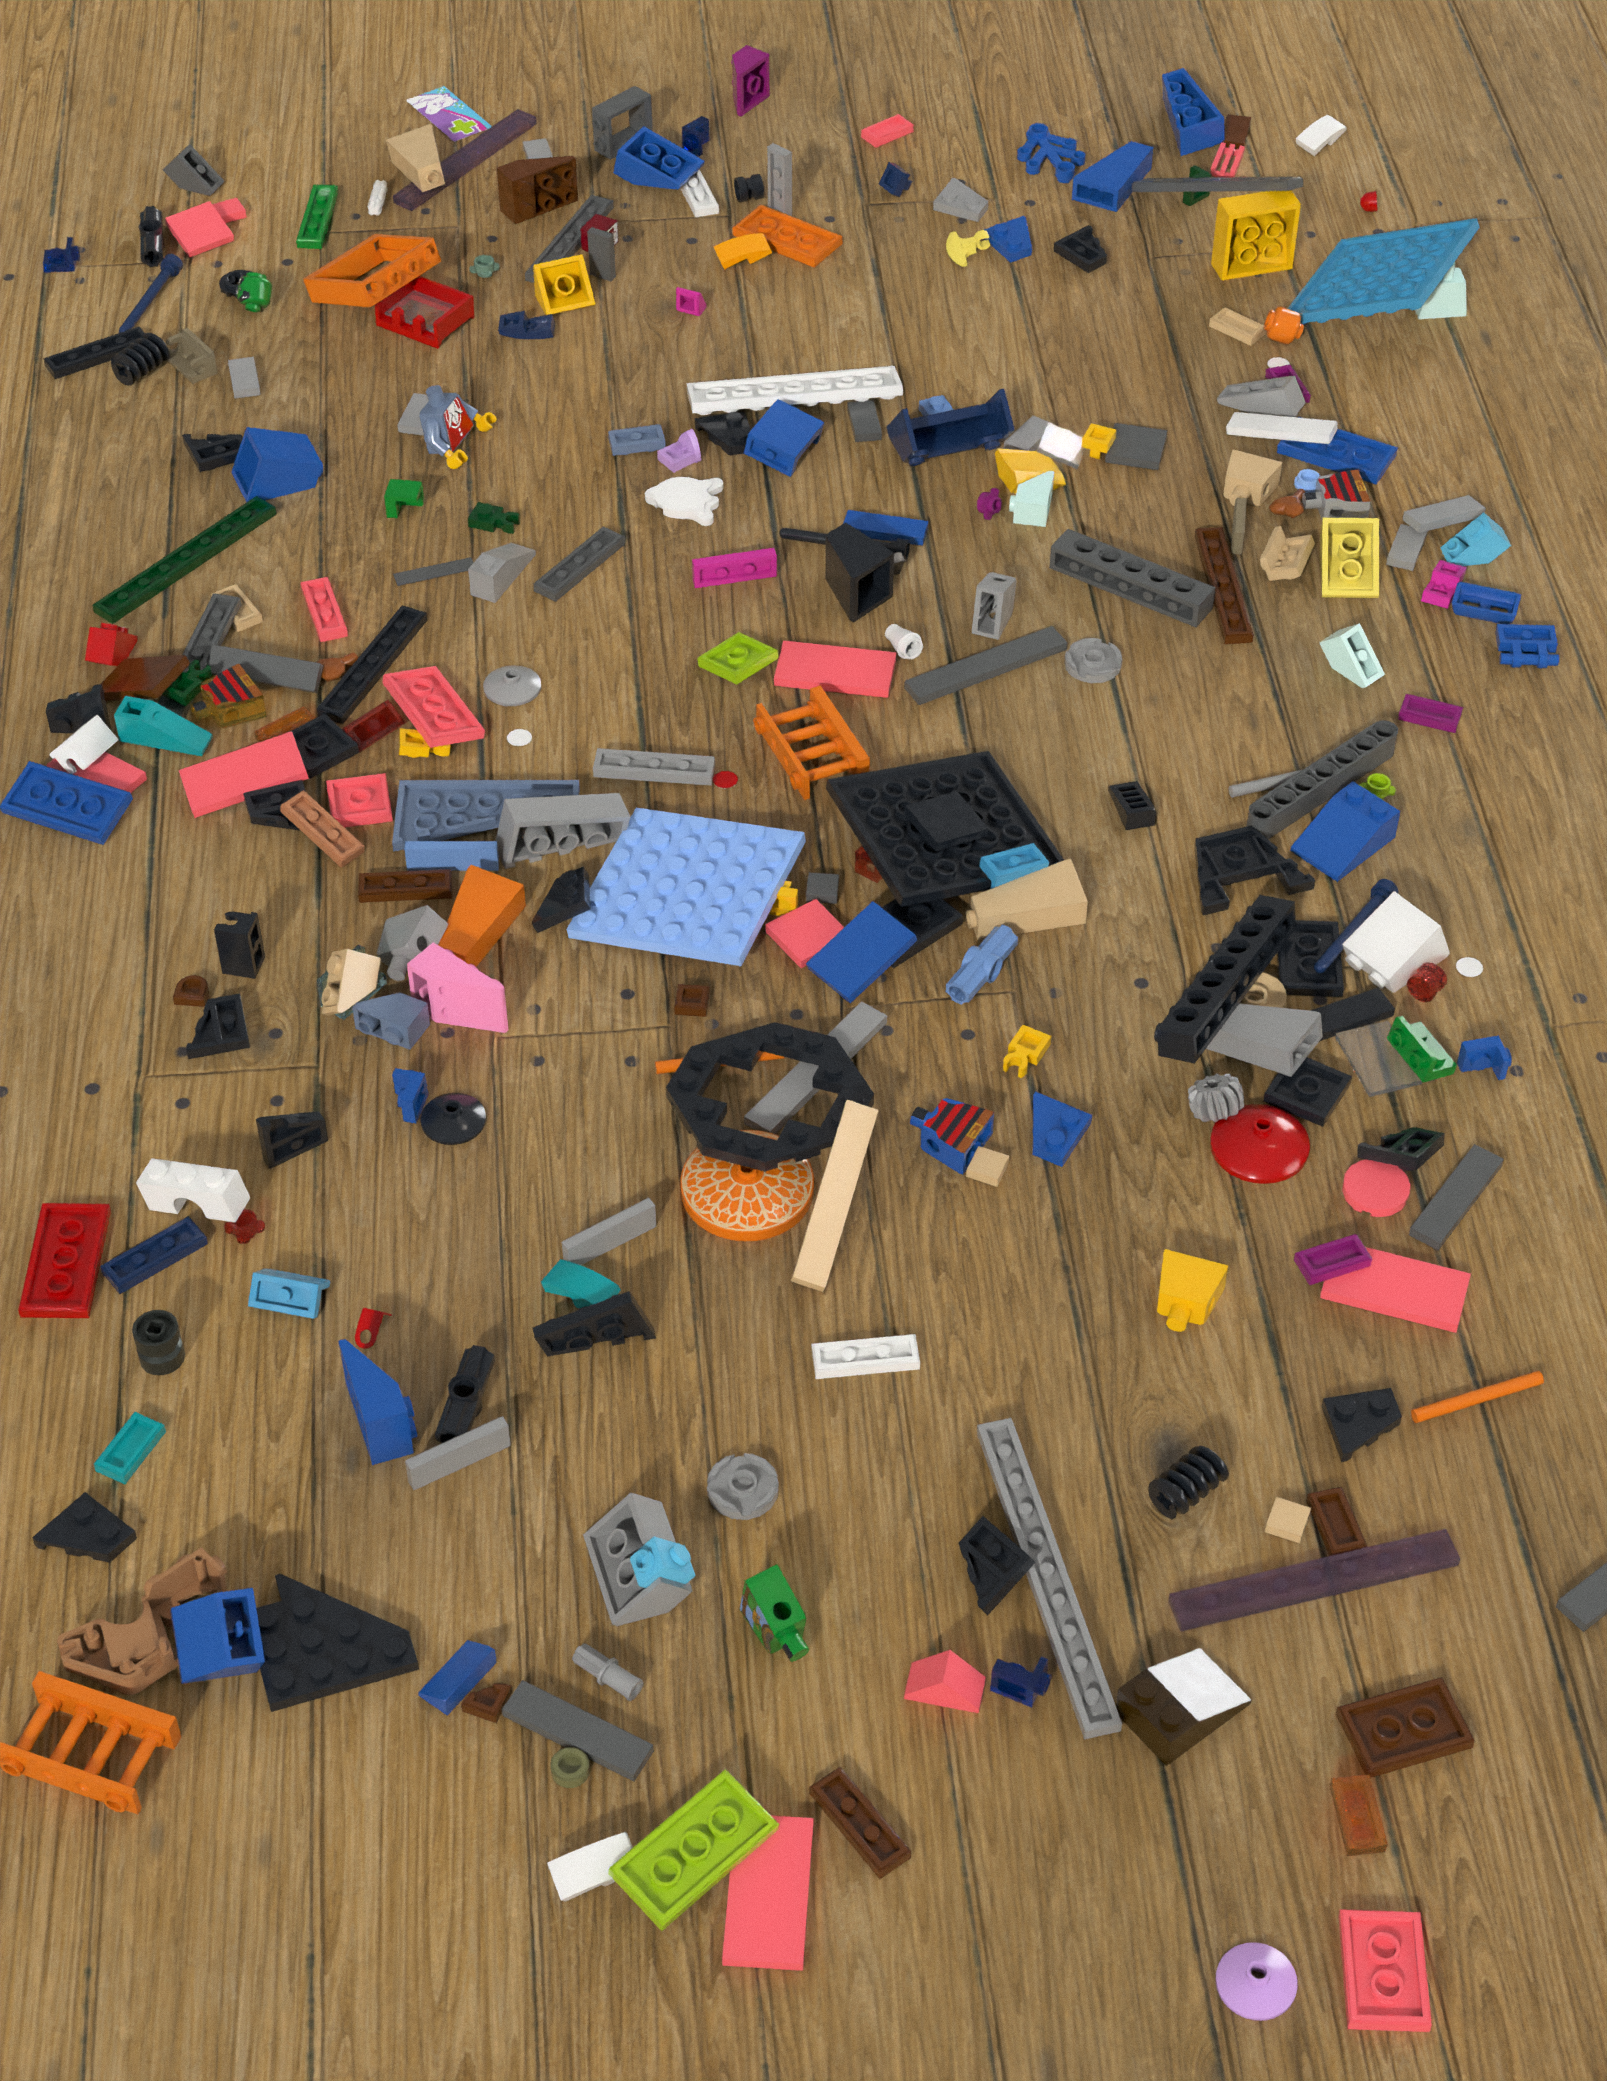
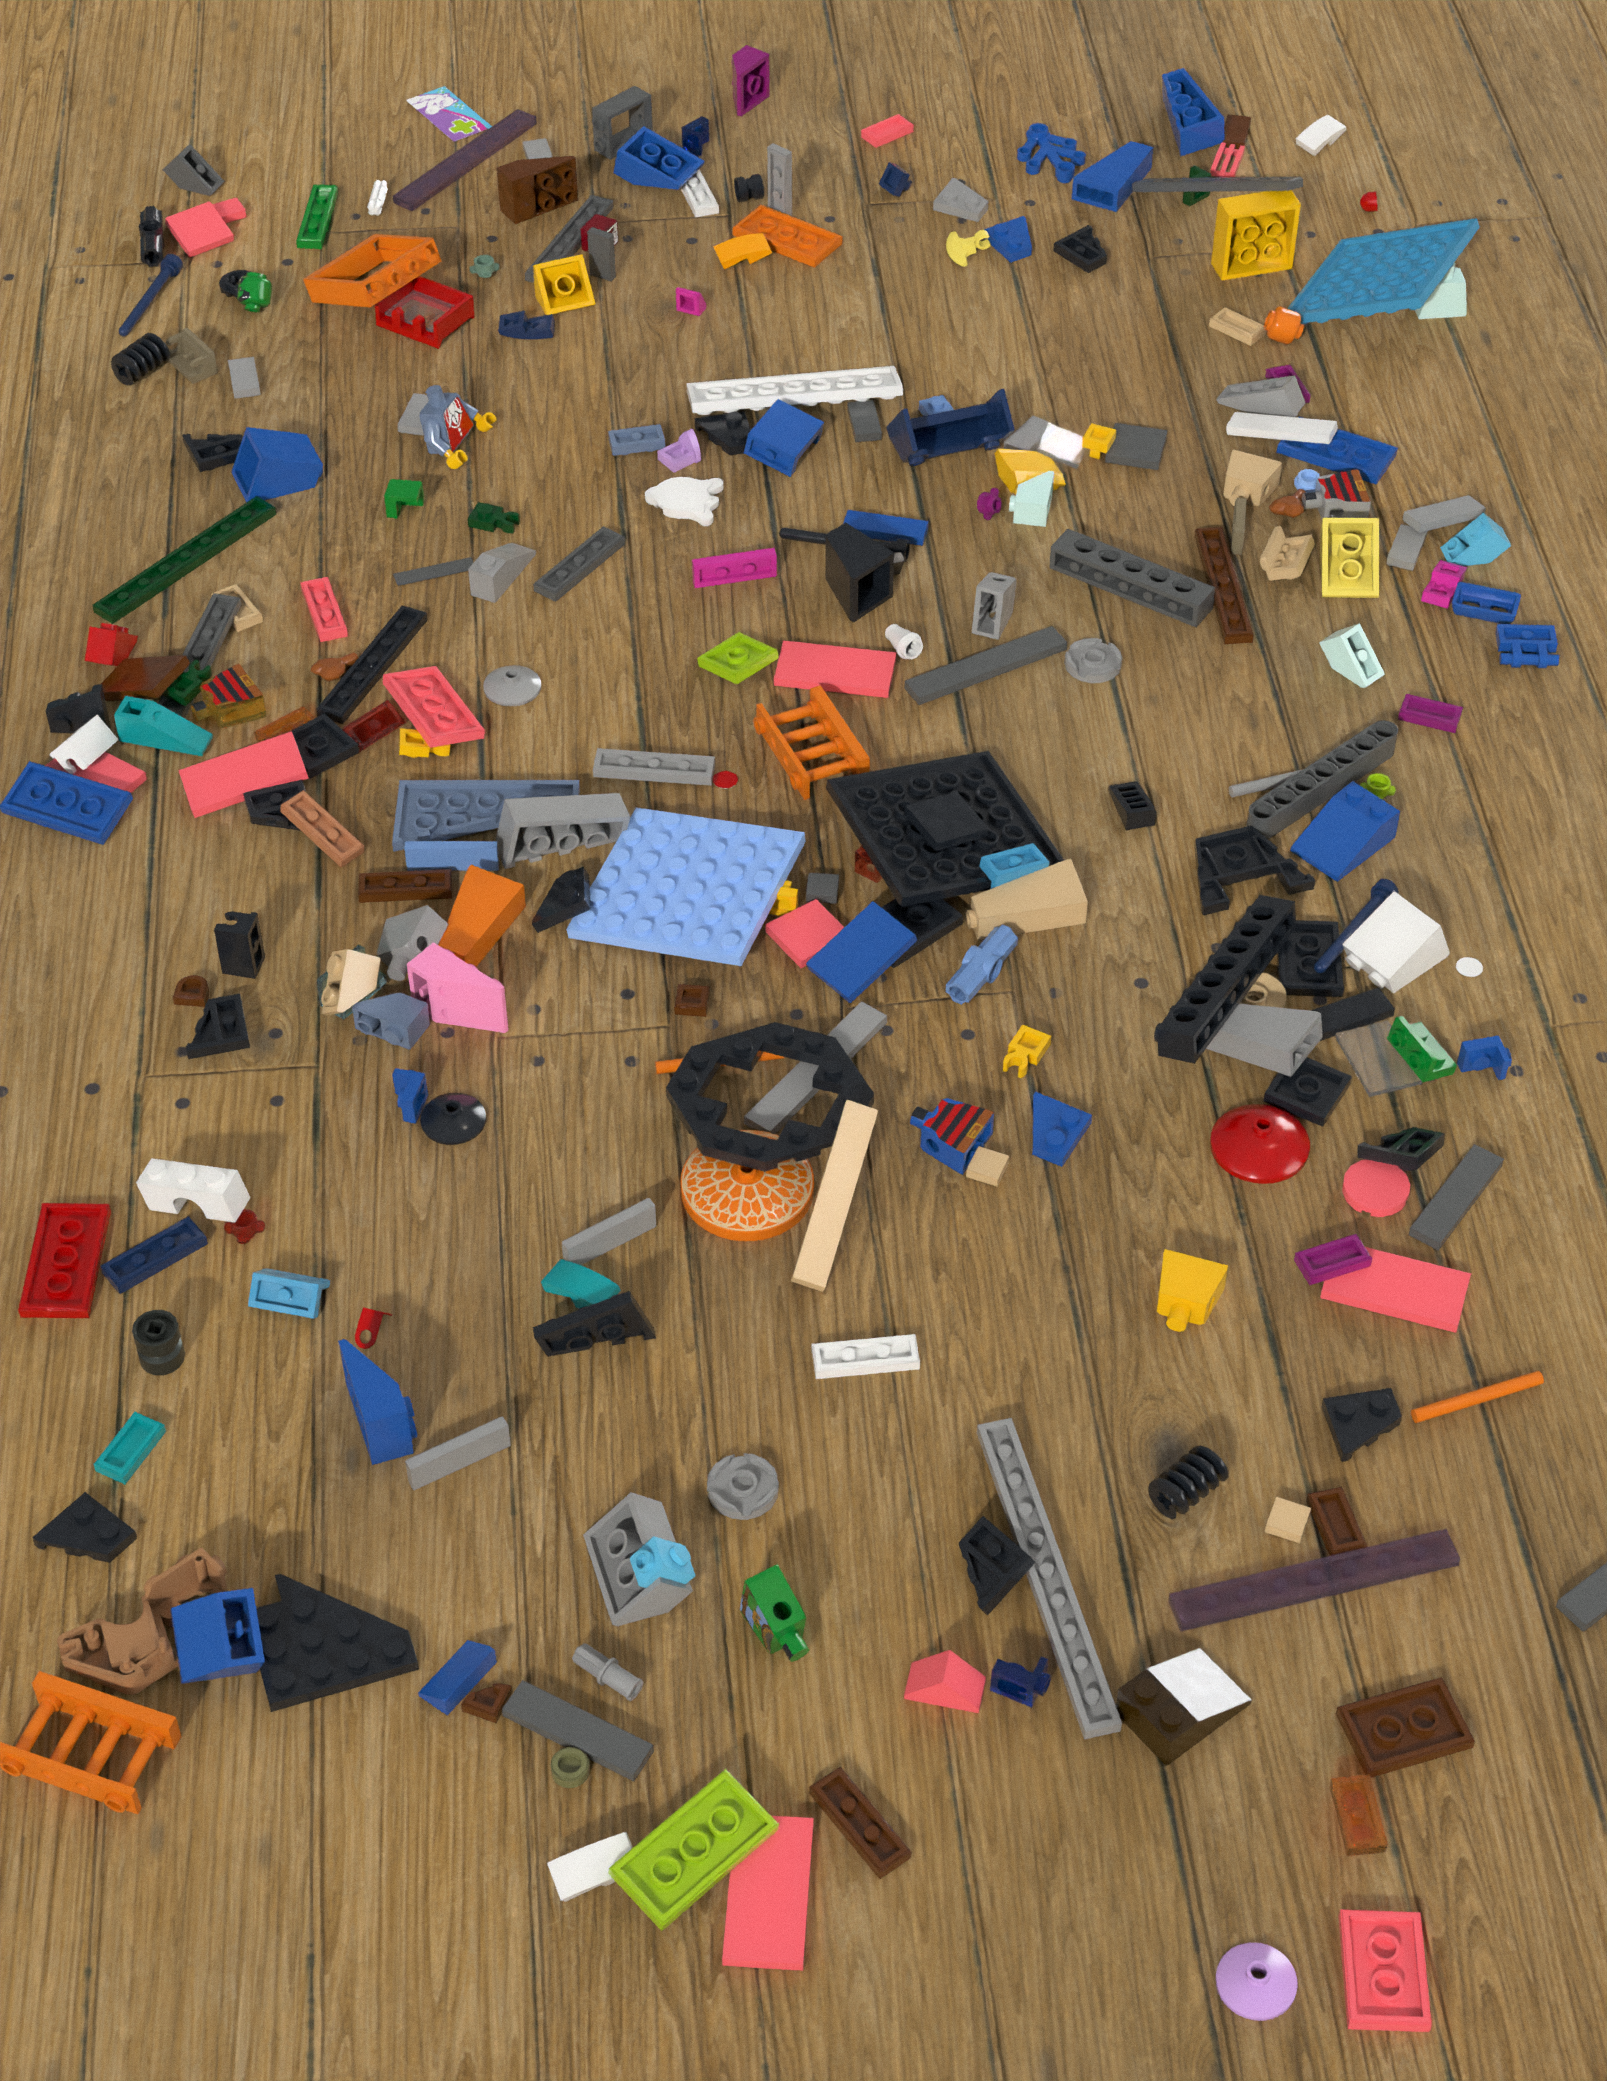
(61, 259): clear blue bracket -> none
(90, 354): black tile -> none
(268, 668): dark grey tile -> none
(290, 1135): black wing -> none
(360, 800): coral tile -> none
(417, 157): tan slope -> none
(465, 1393): black piece -> none
(519, 737): white sticker -> none
(1216, 1097): light grey gear -> none
(1276, 362): white sticker -> none
(1427, 982): clear red wheel -> none

